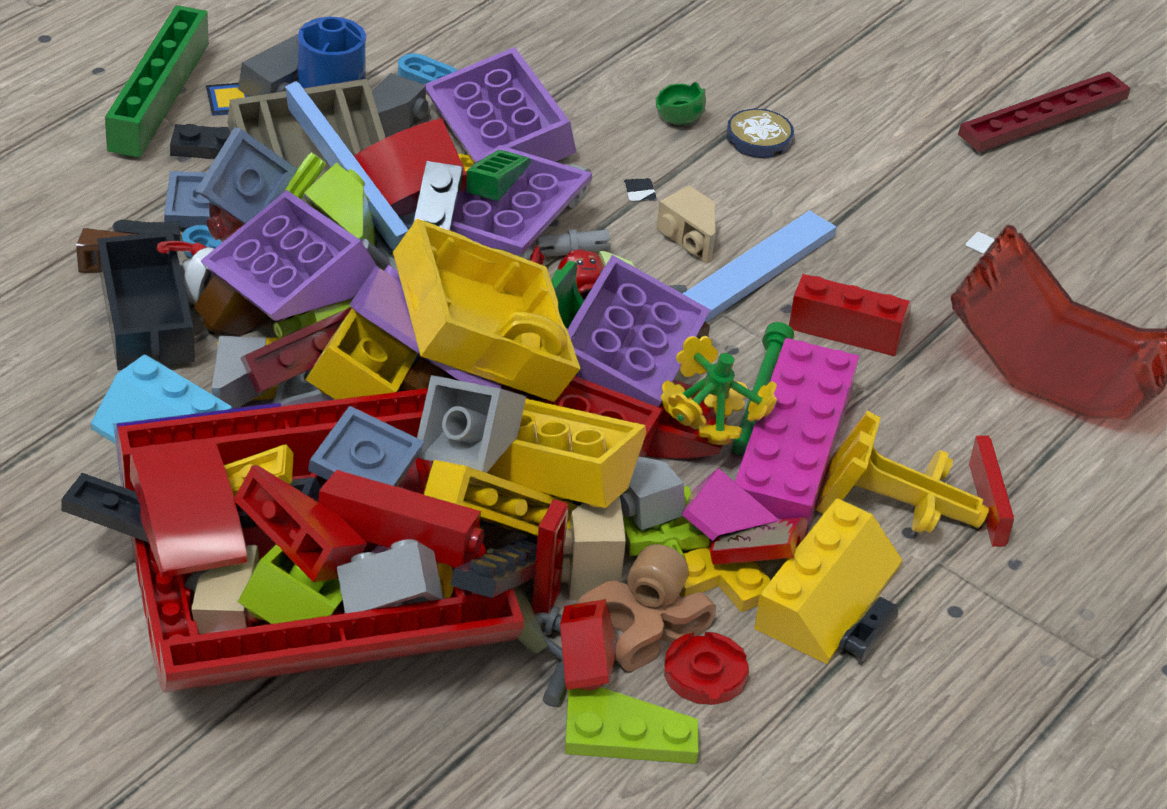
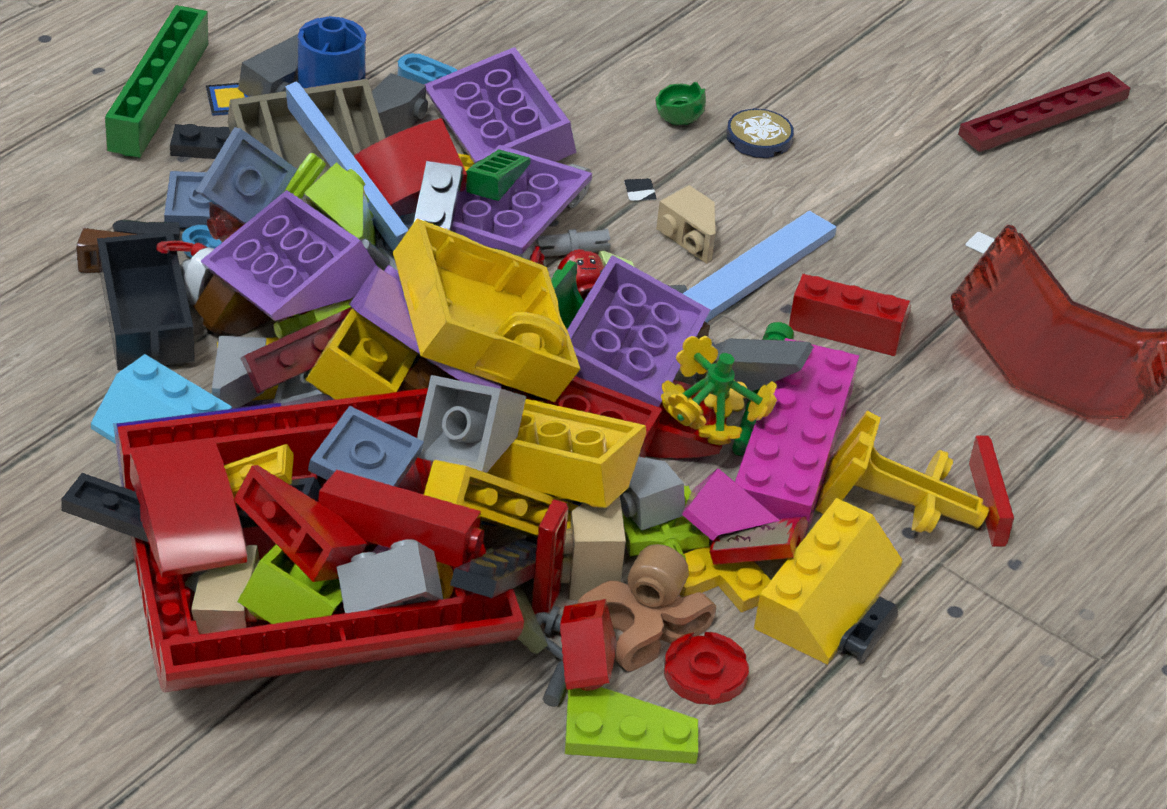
(762, 361): none -> dark grey slope

